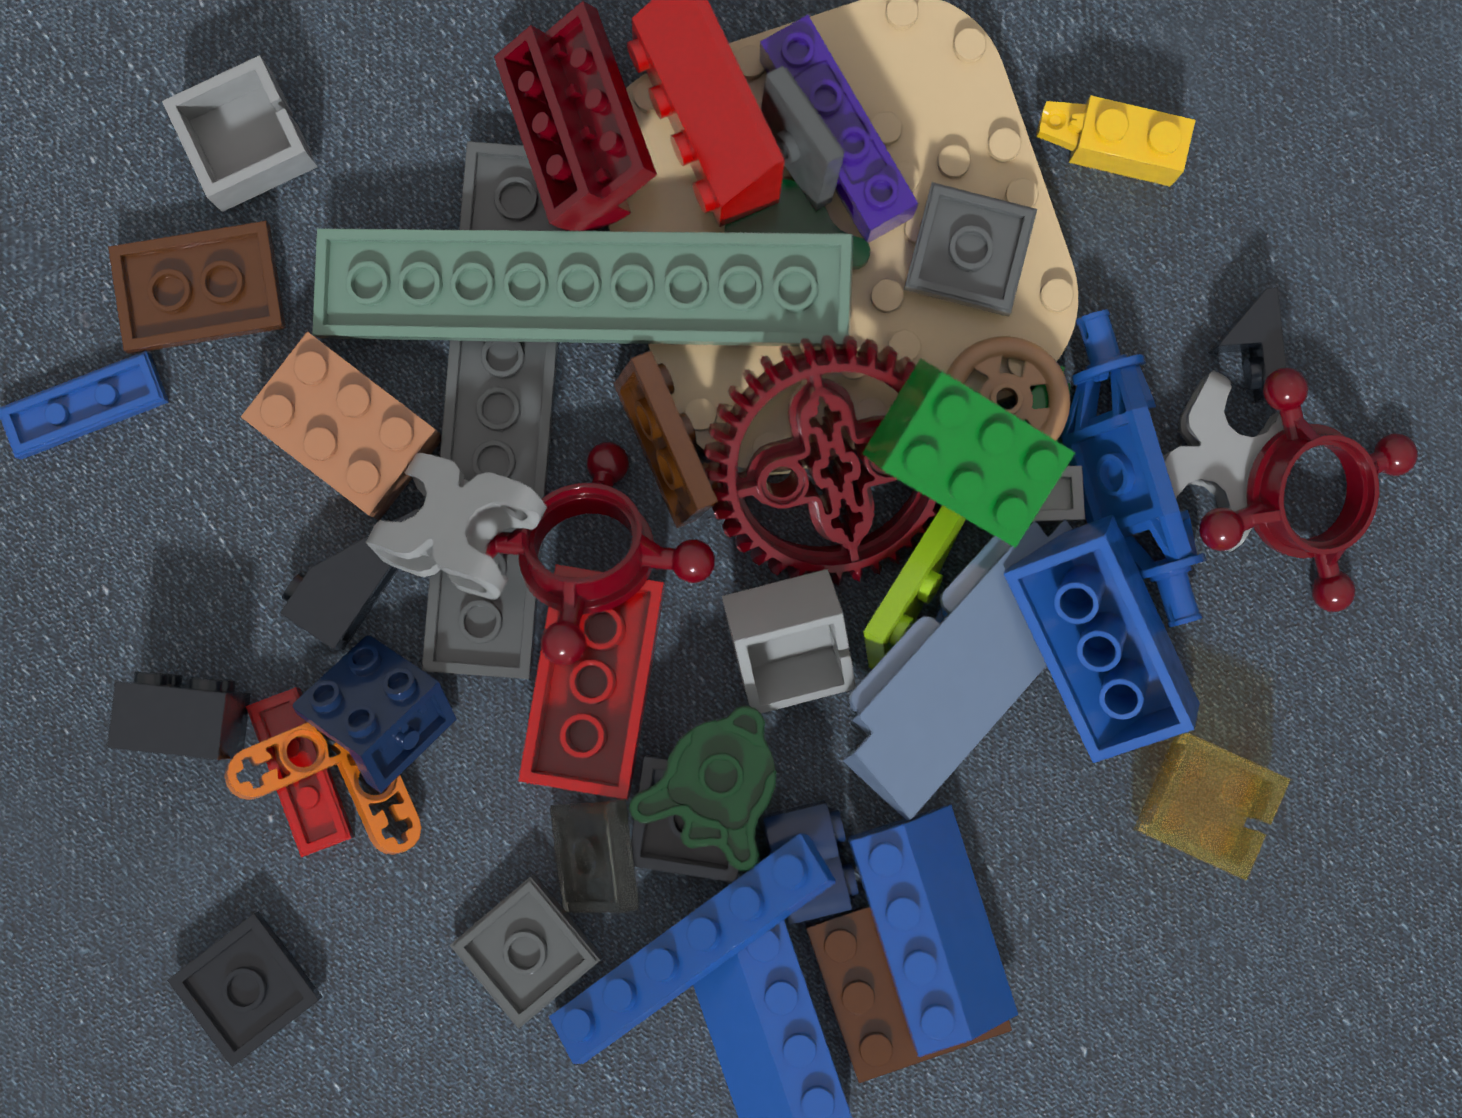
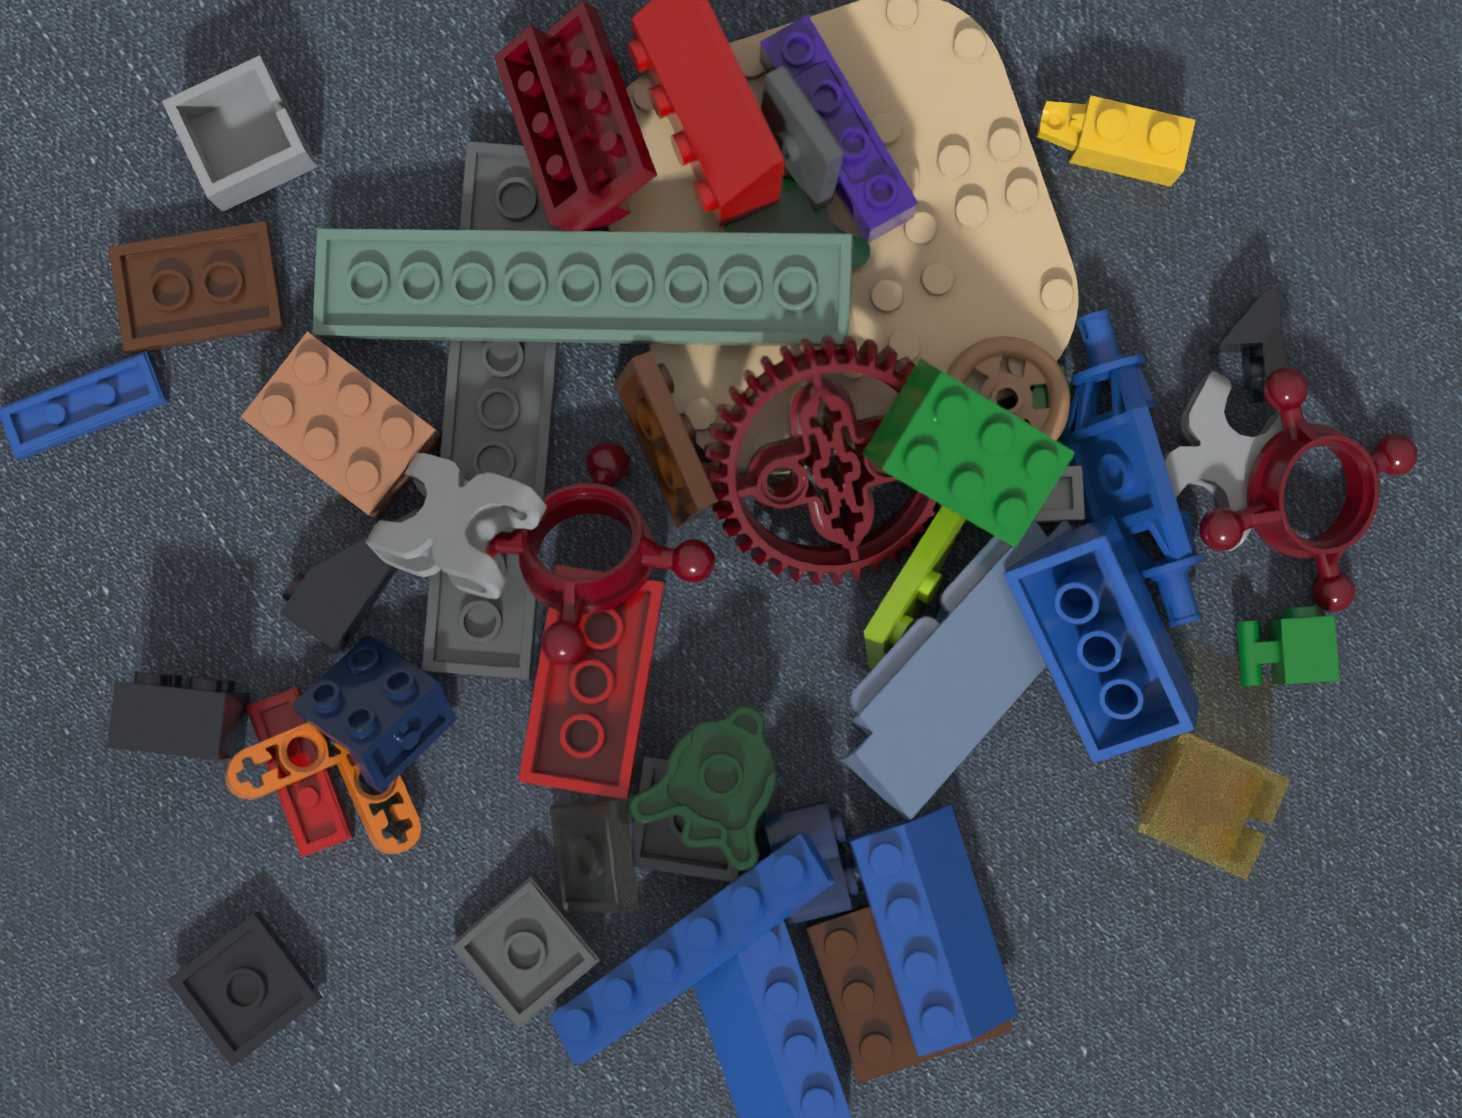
(790, 641): light grey piece -> none
(970, 249): dark grey plate -> none
(1298, 649): none -> green brick

